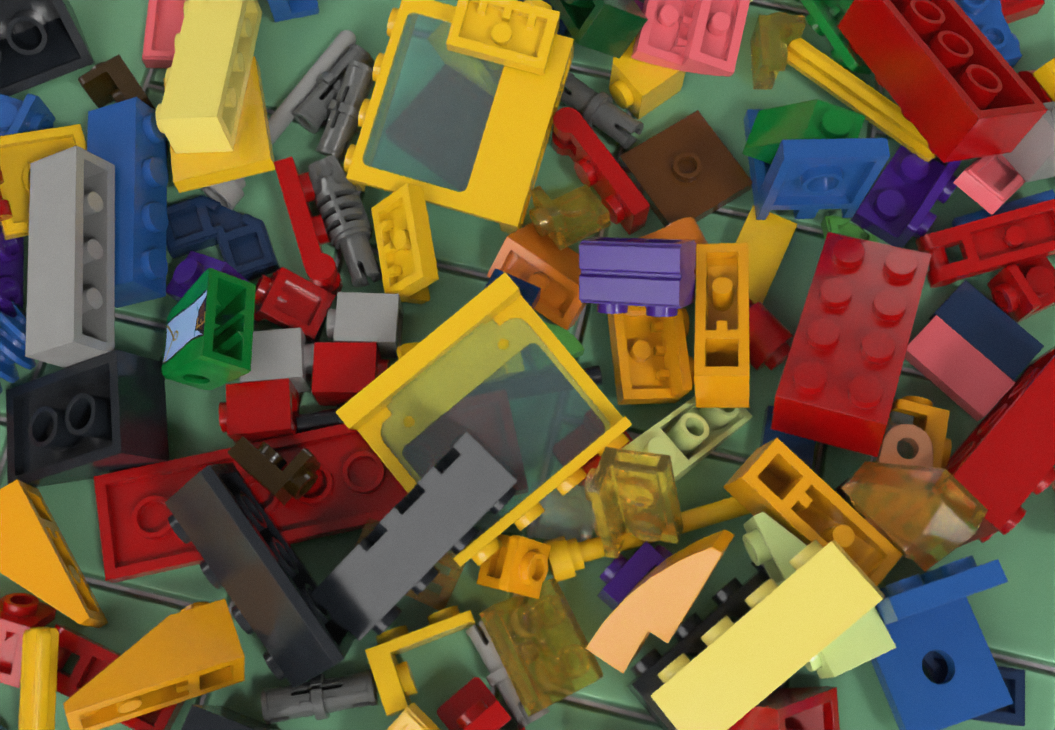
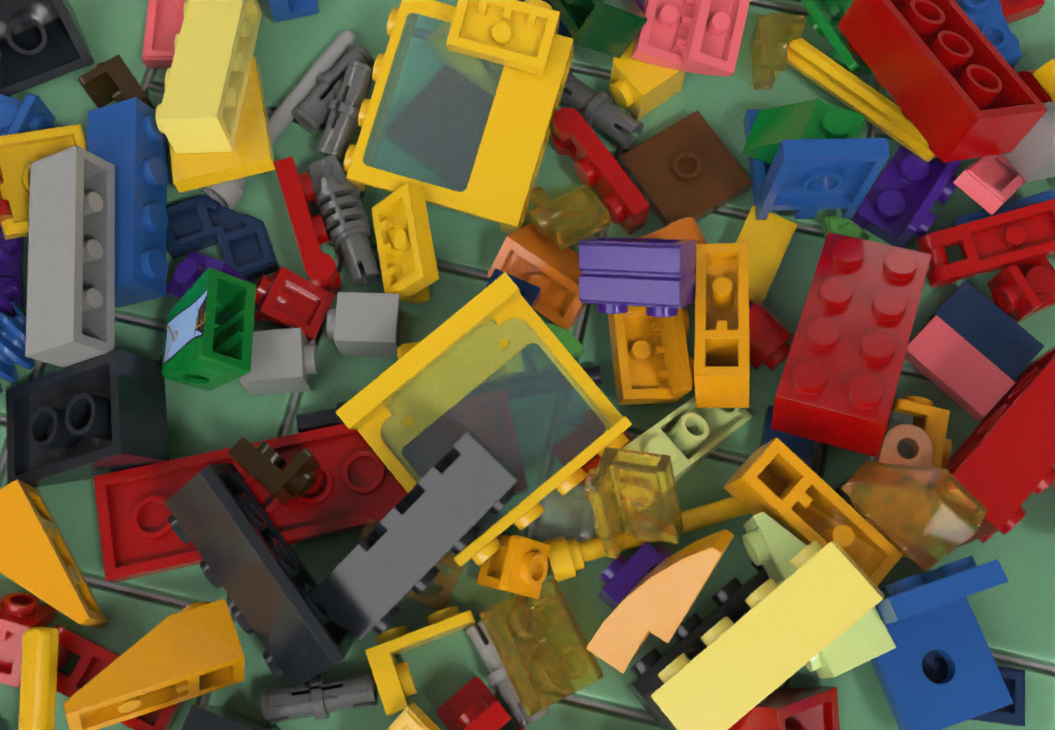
(259, 410): red brick -> none
(344, 370): red brick -> none

